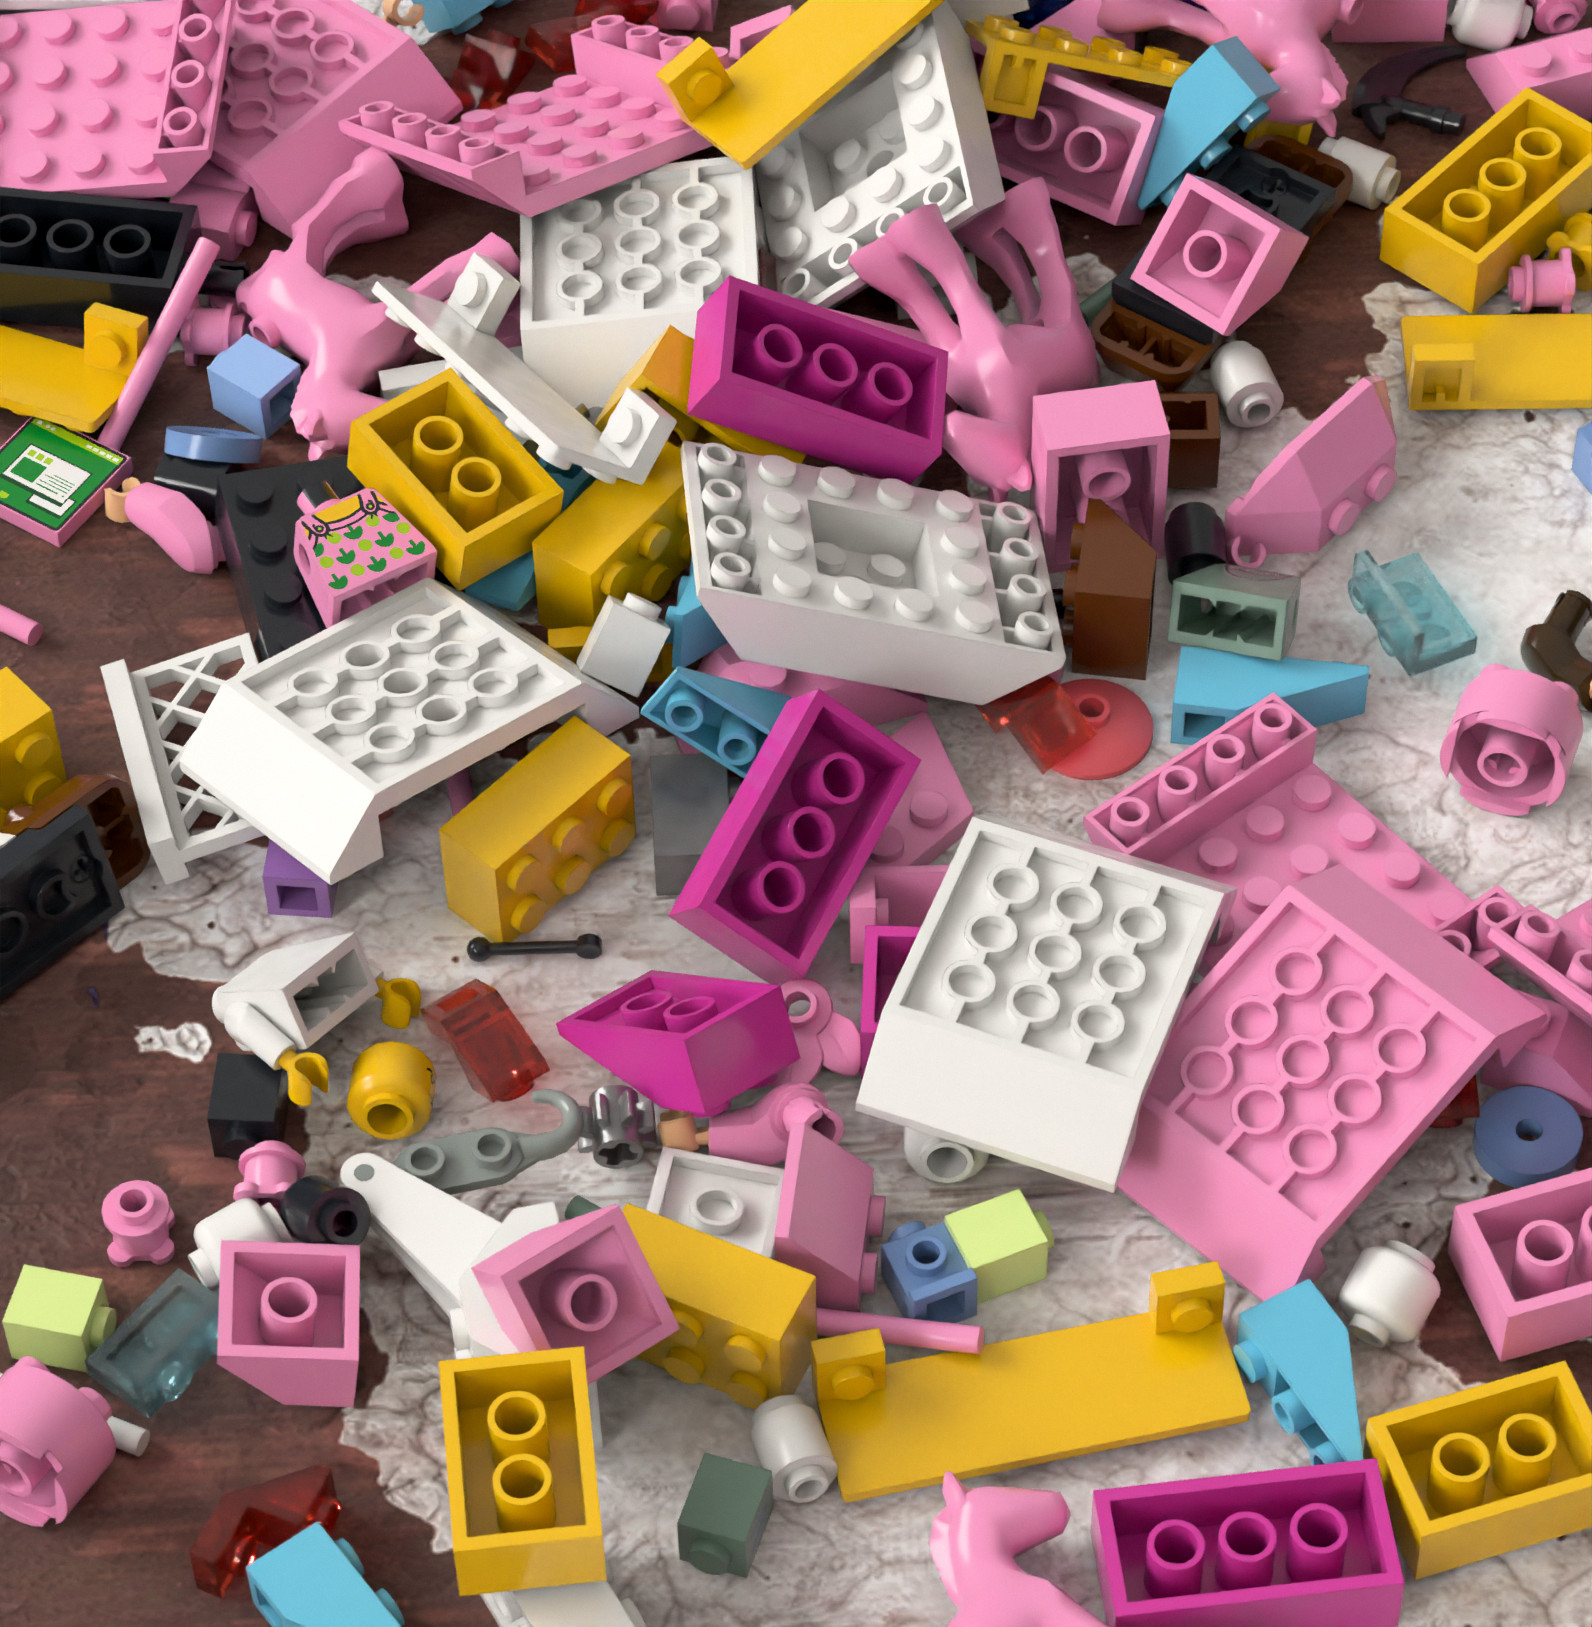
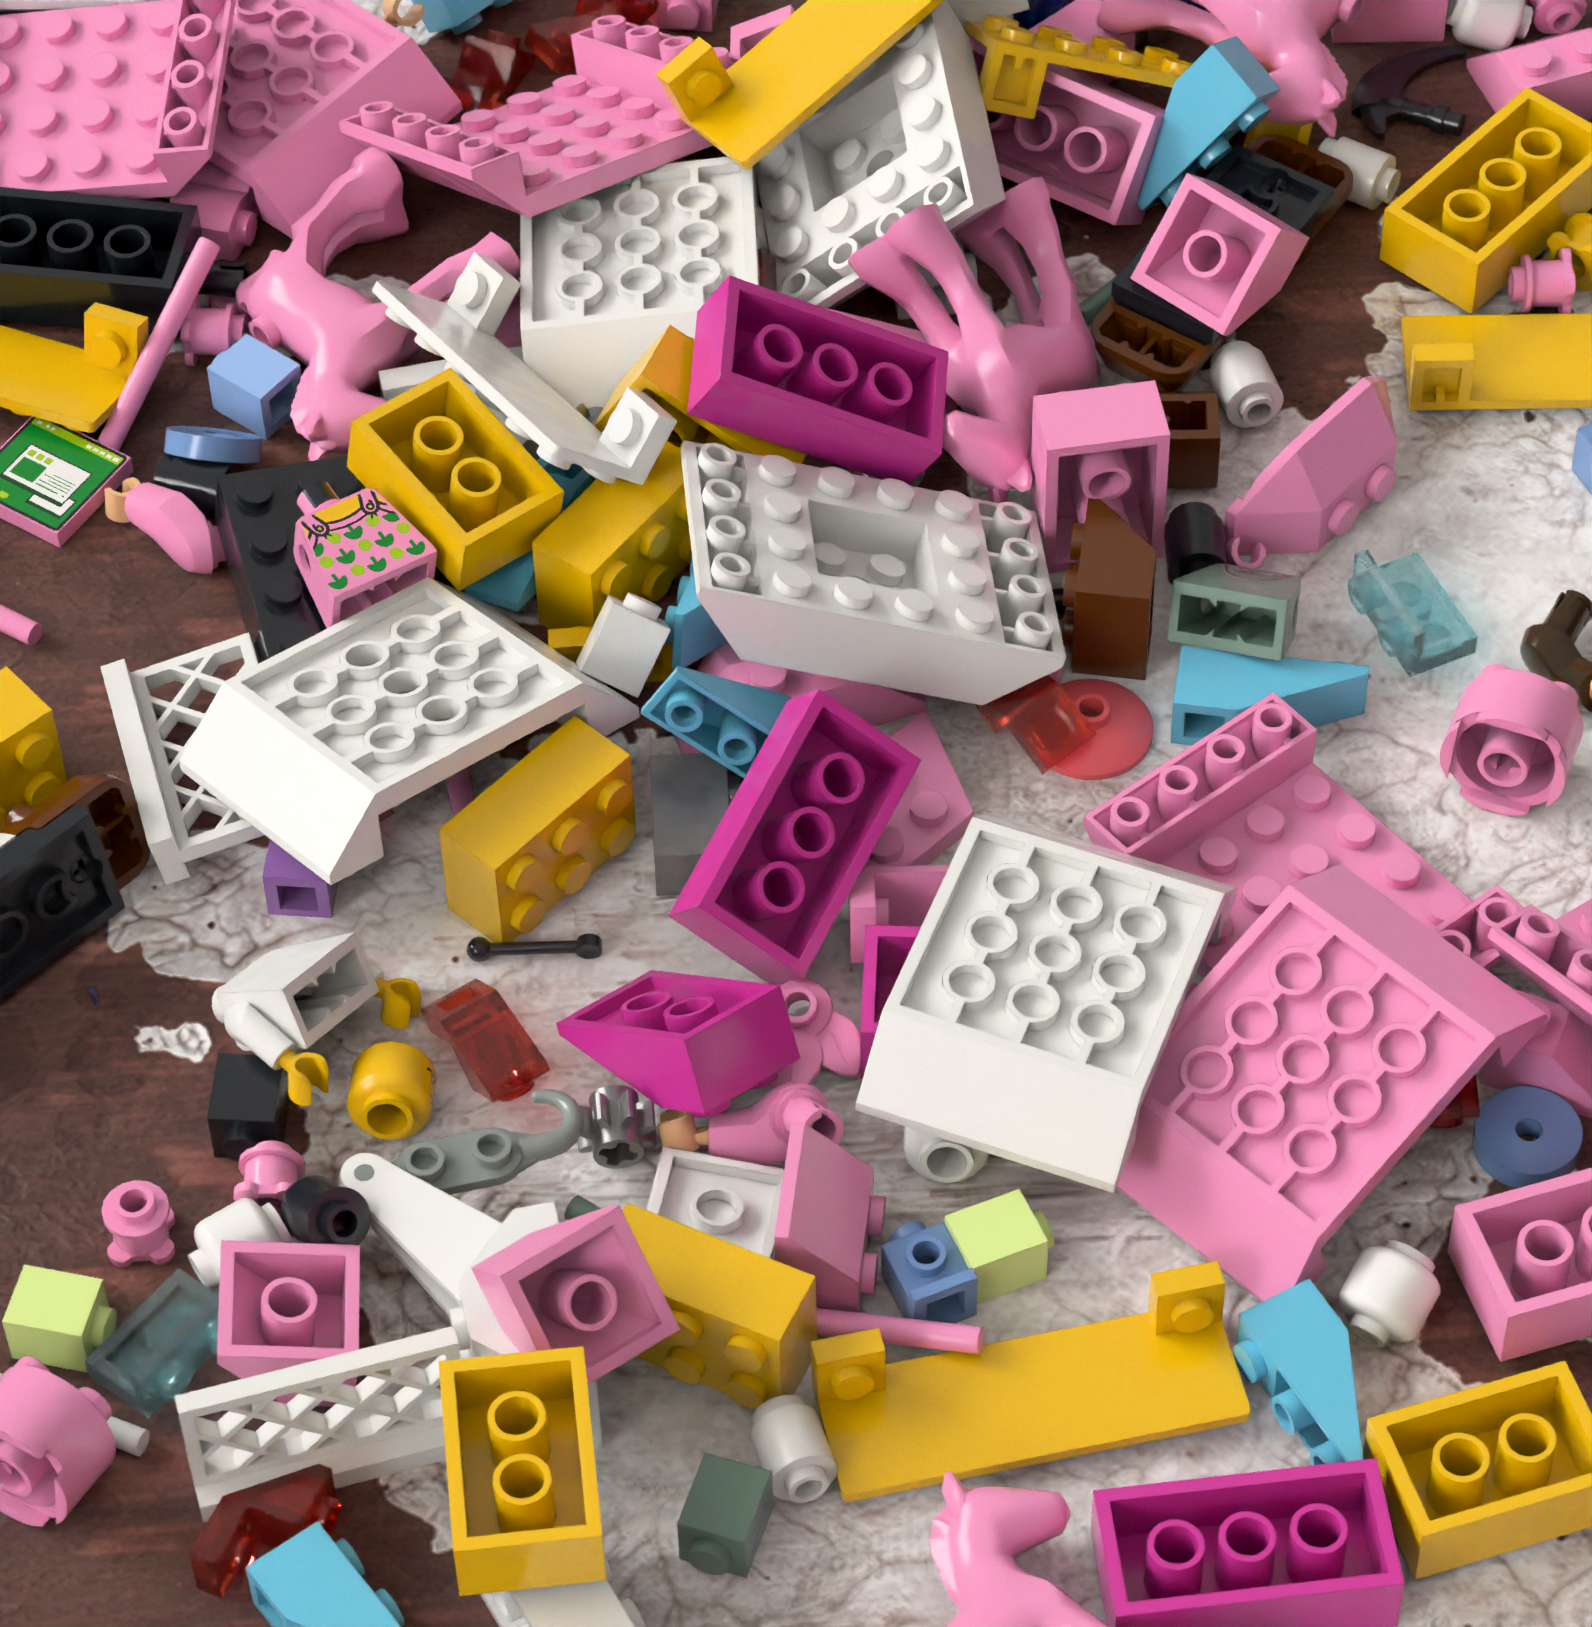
(358, 1437): none -> white fence

